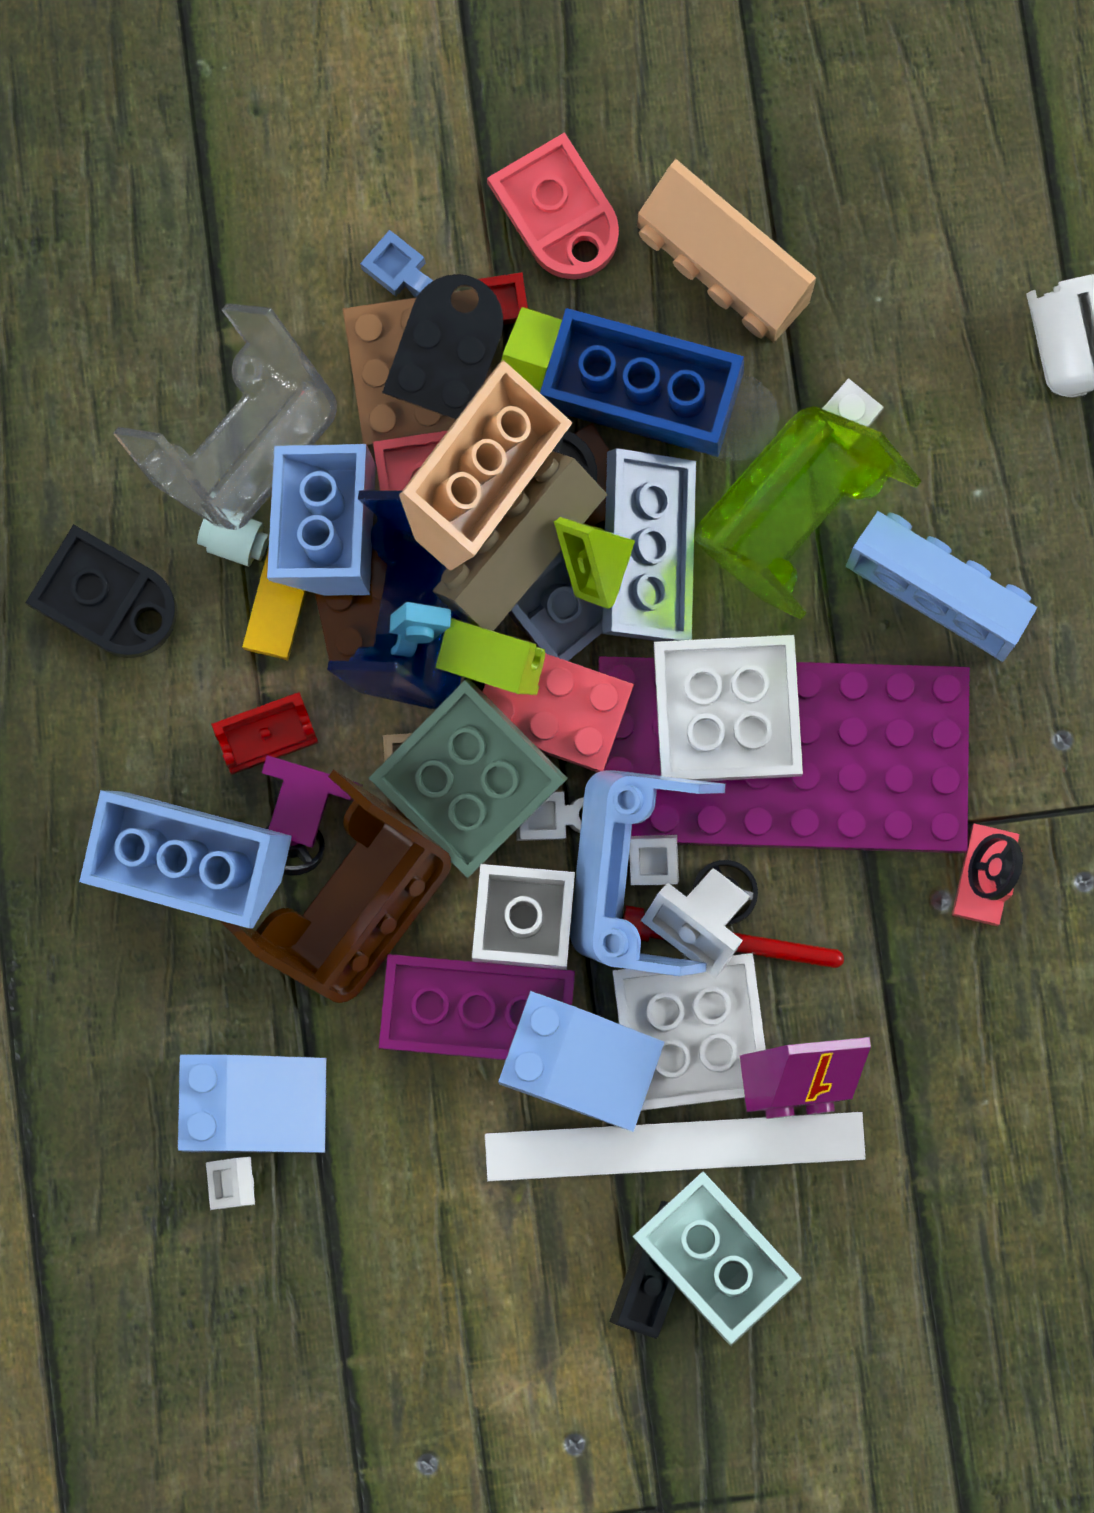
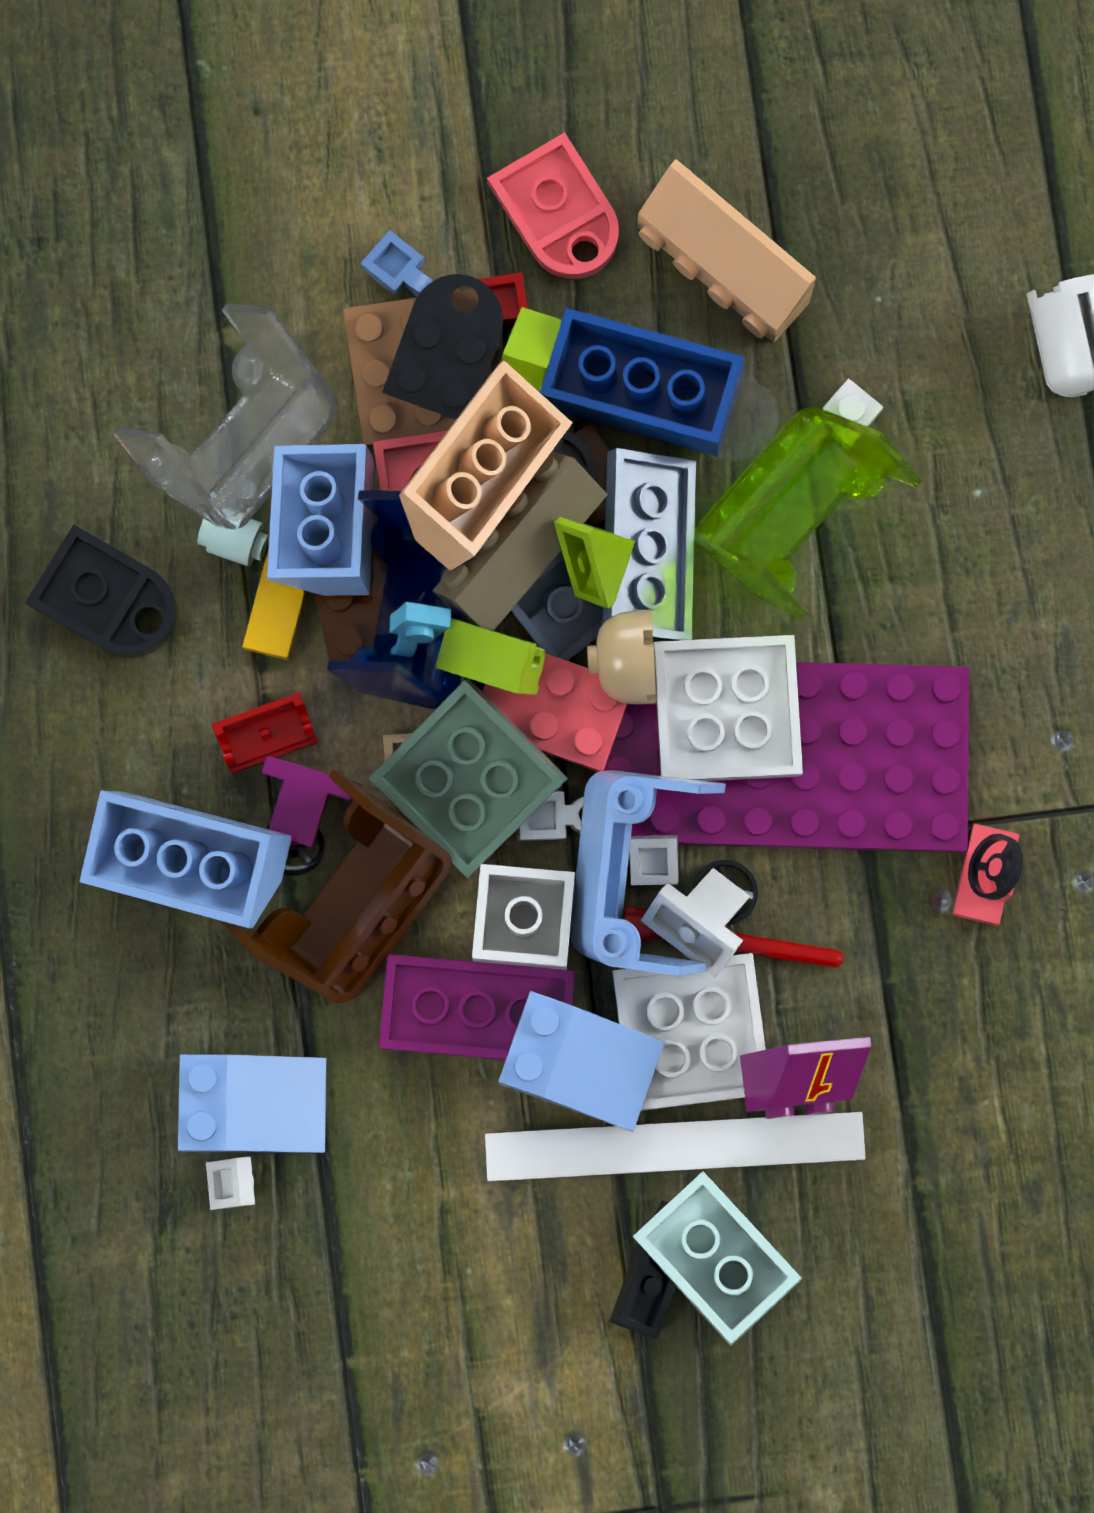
(626, 657): none -> tan cylinder
(941, 585): light blue slope -> none

